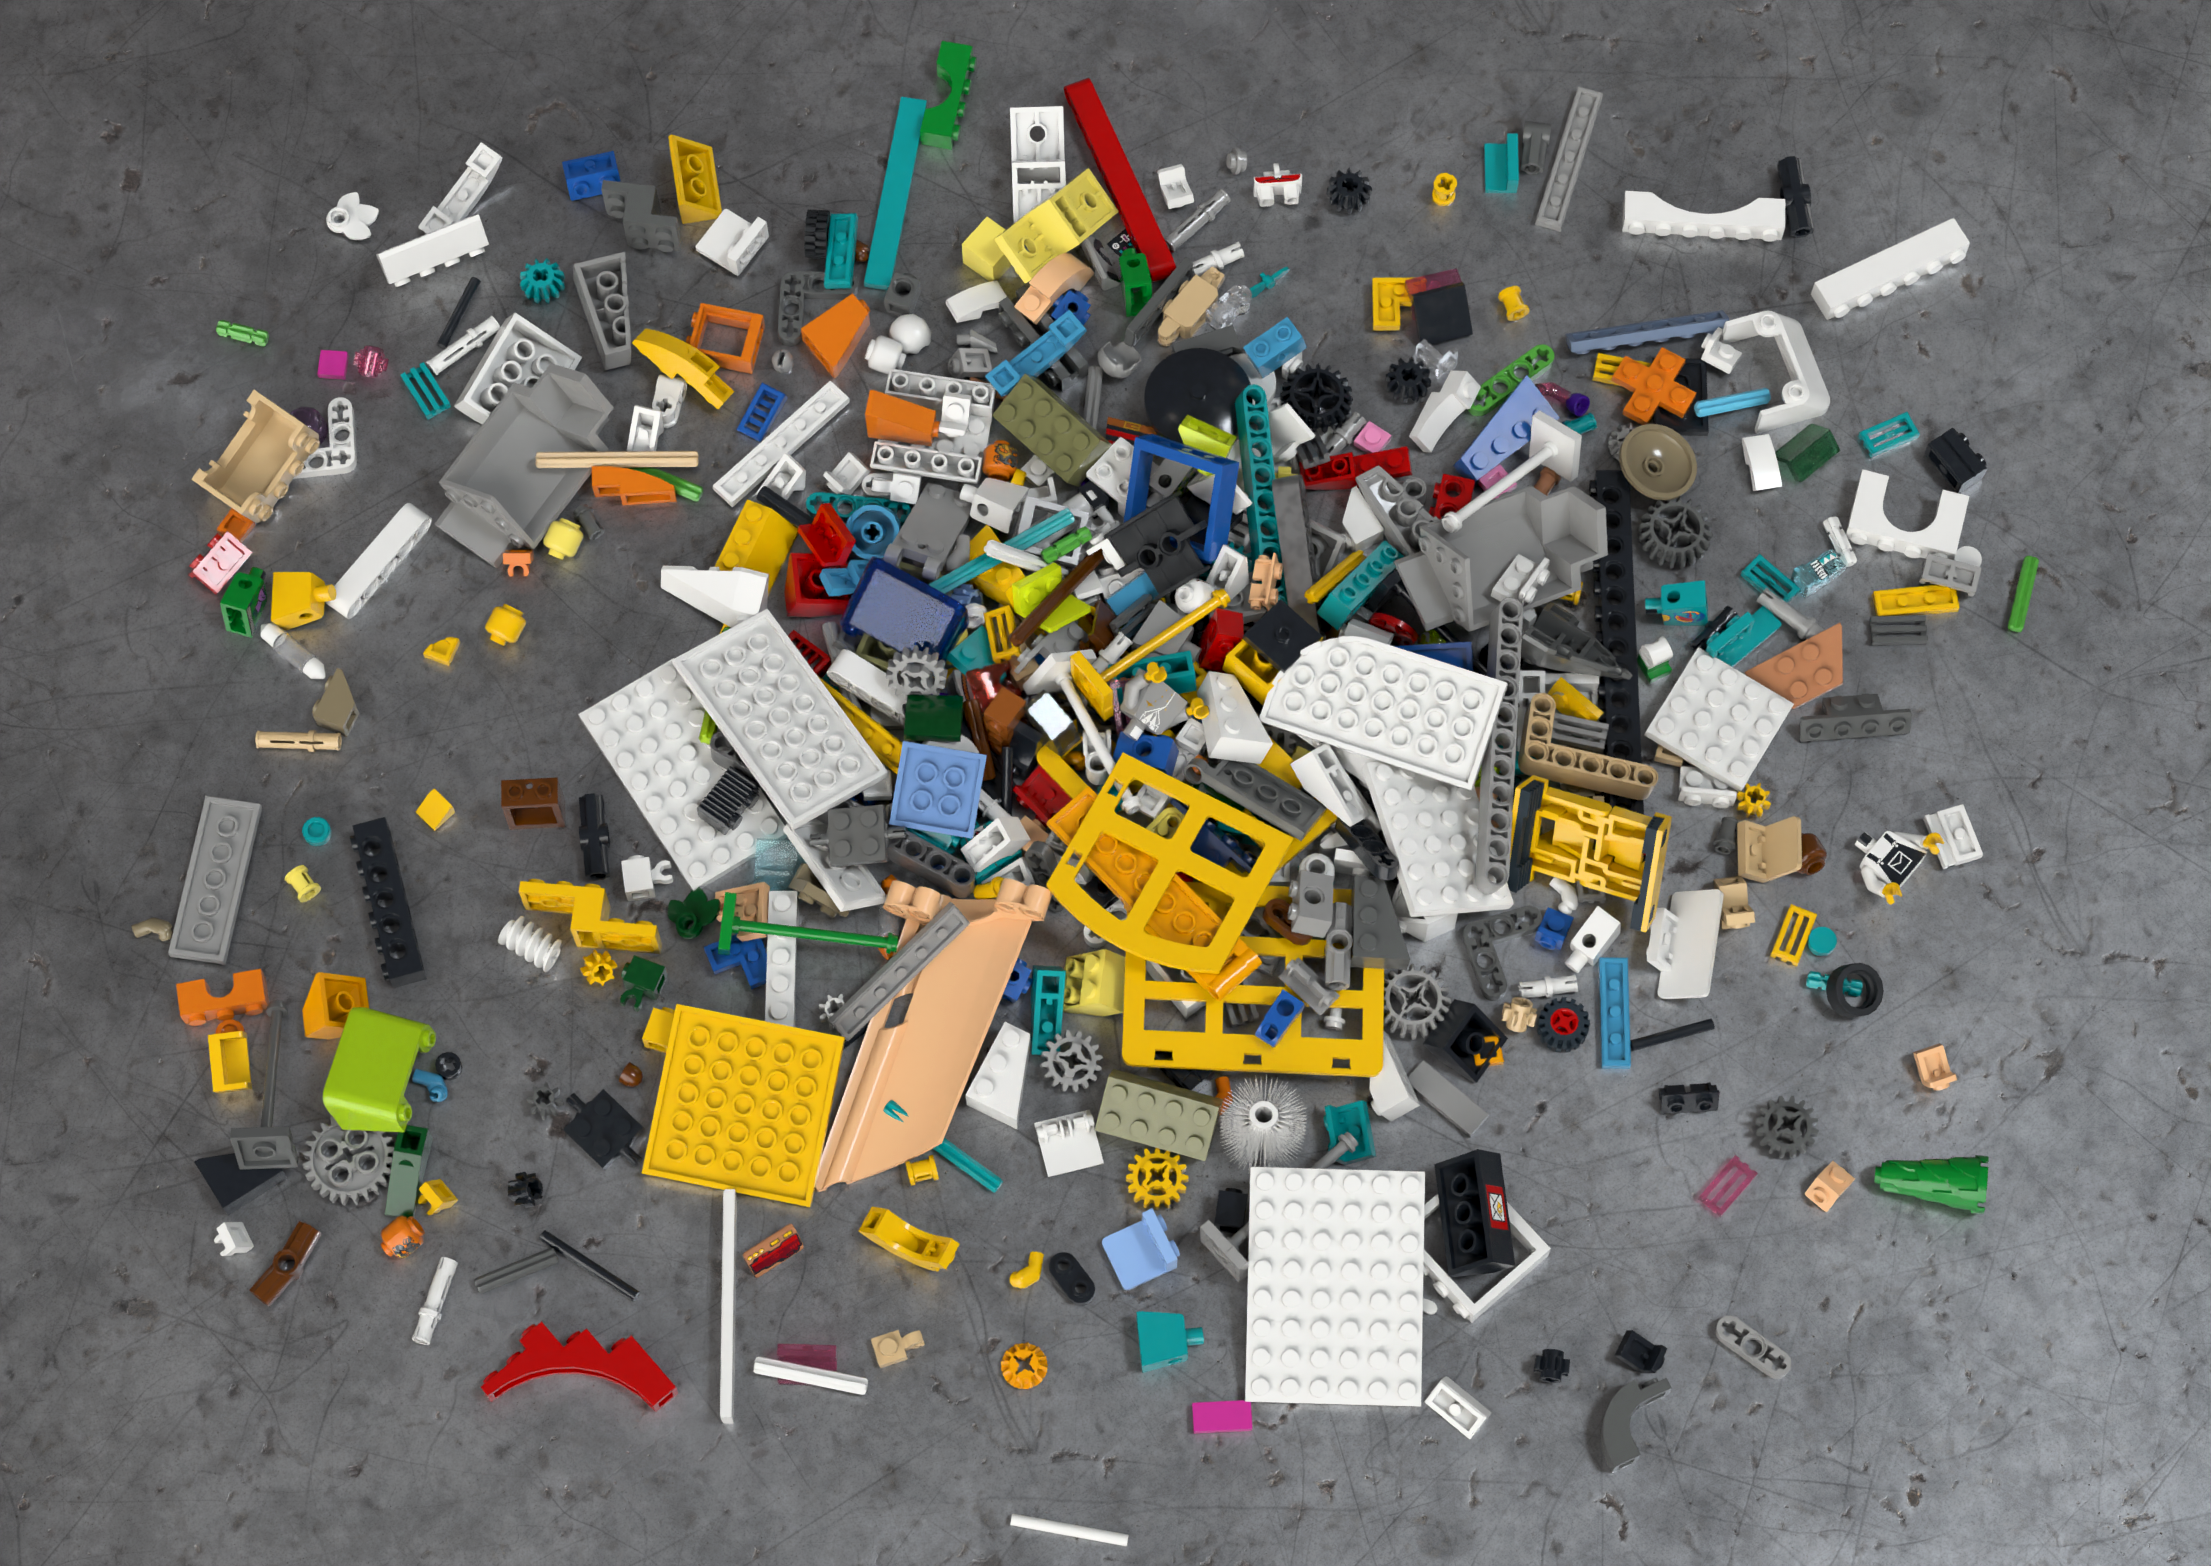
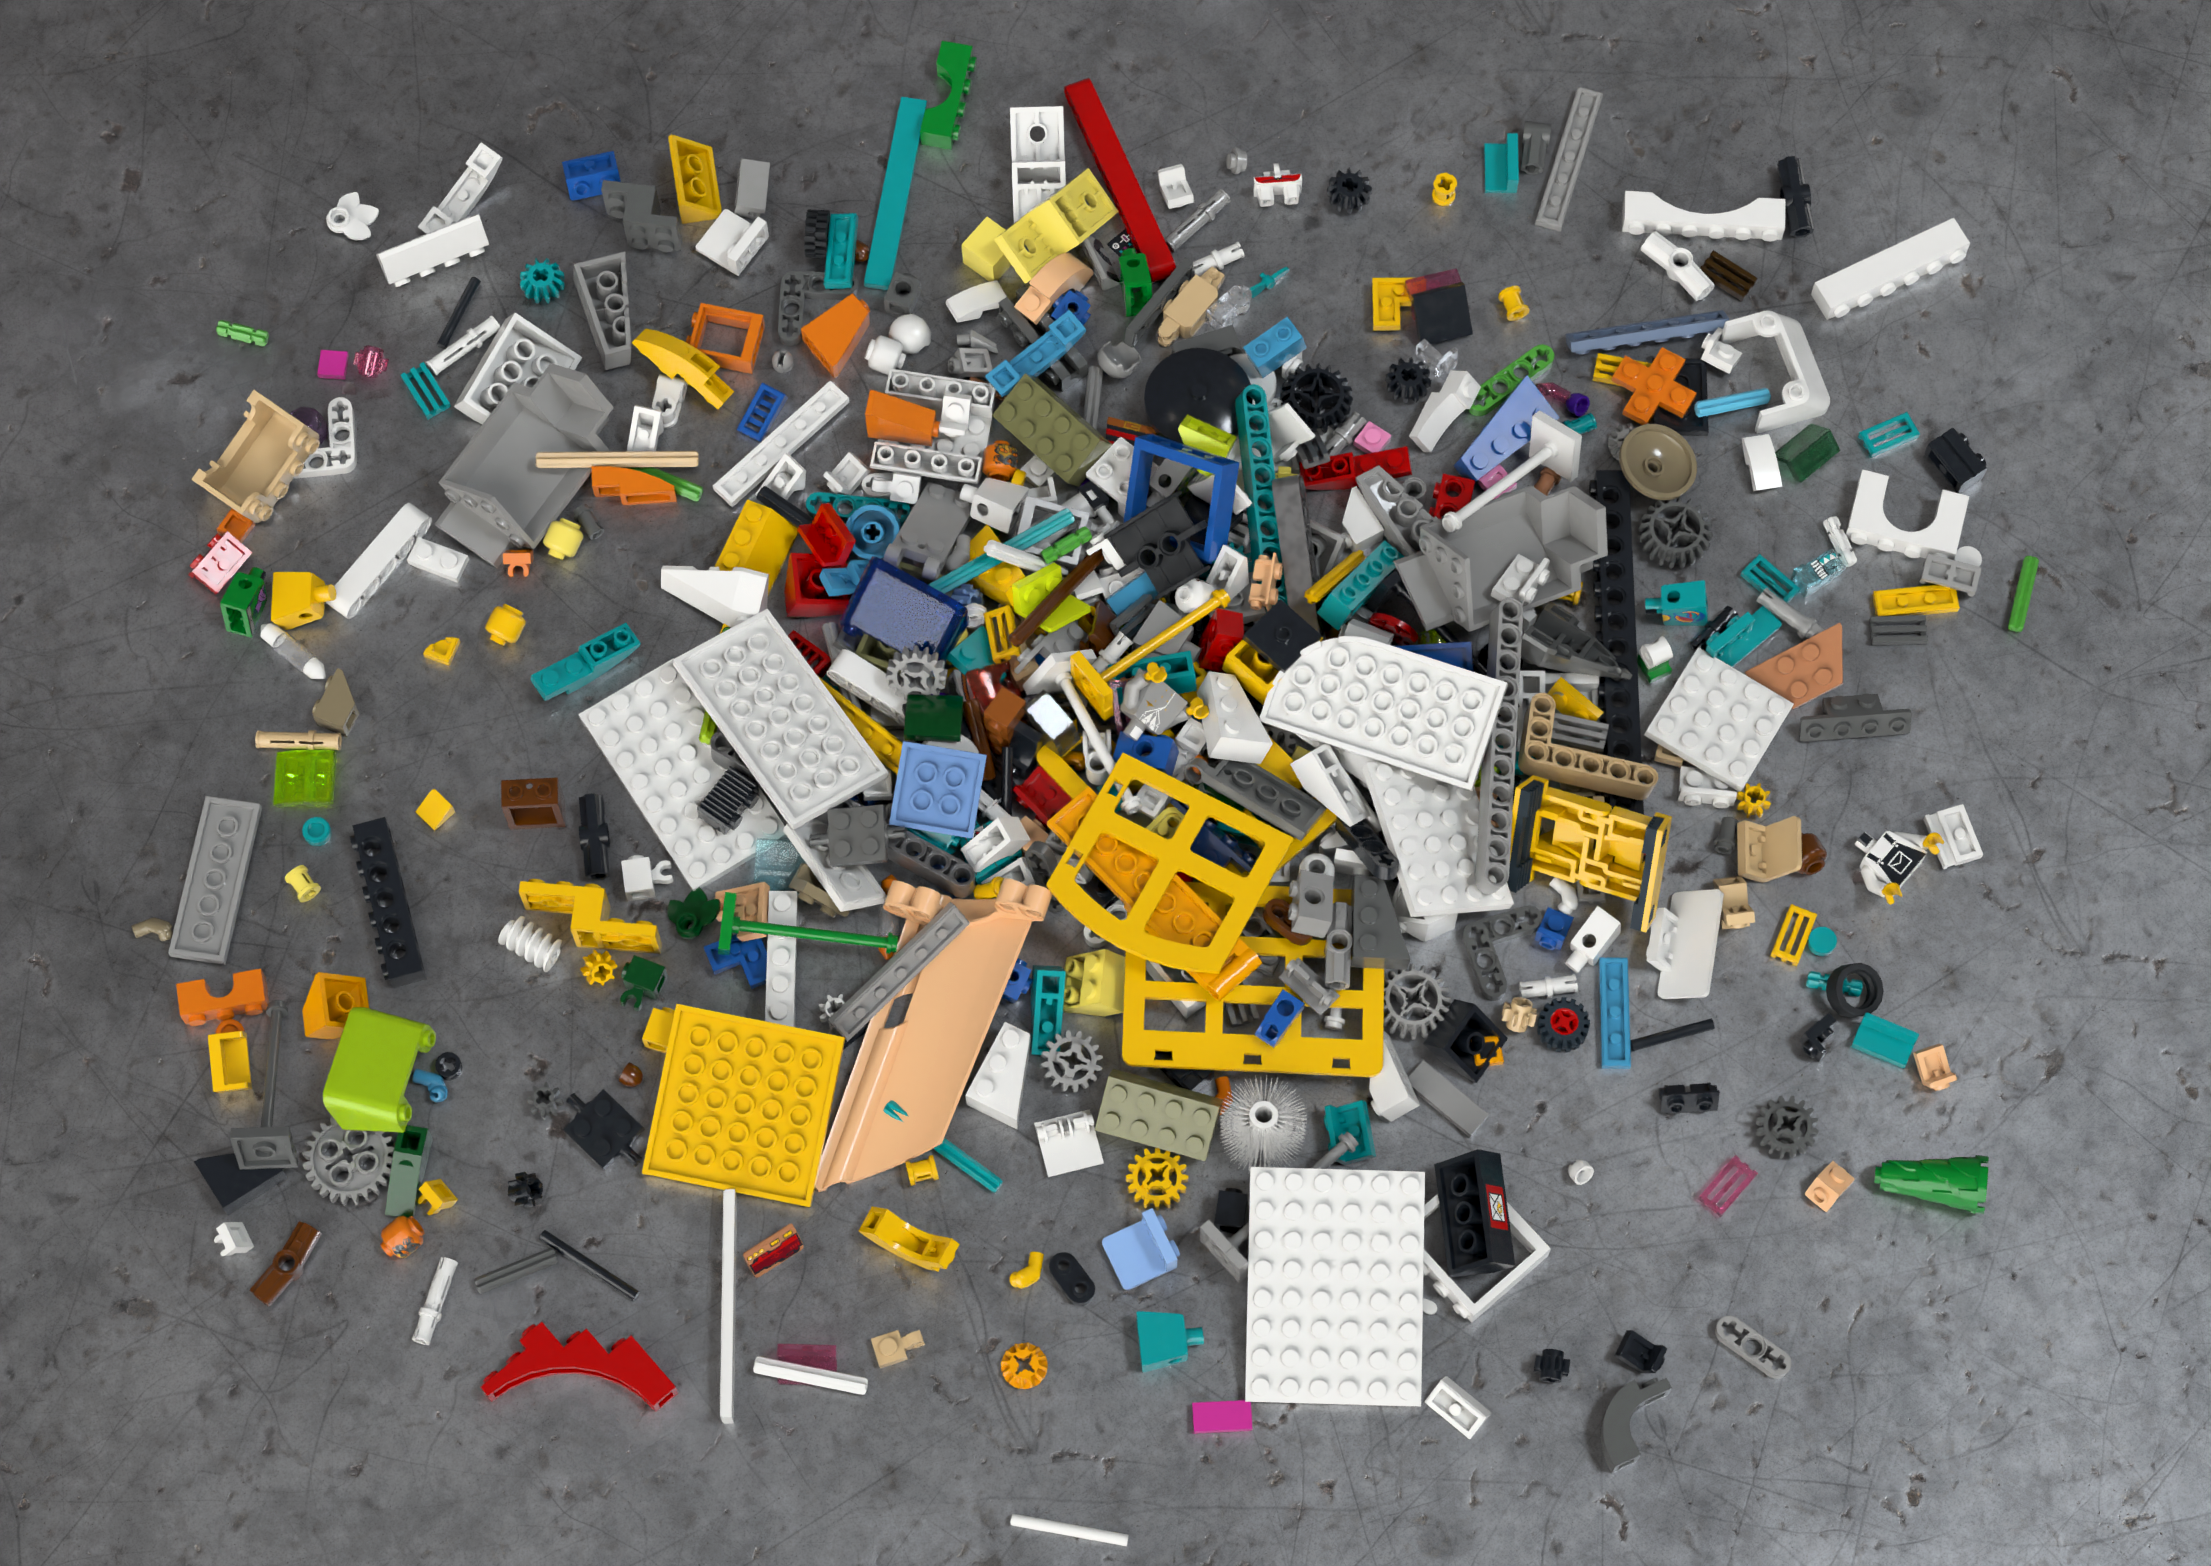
(305, 778): none -> clear neon green slope
(438, 559): none -> white plate
(587, 664): none -> teal slope
(751, 188): none -> light grey hinge
(1580, 1171): none -> white hinge
(1689, 276): none -> white piece
(1730, 272): none -> dark brown tile
(1820, 1031): none -> black bracket
(1884, 1040): none -> teal panel

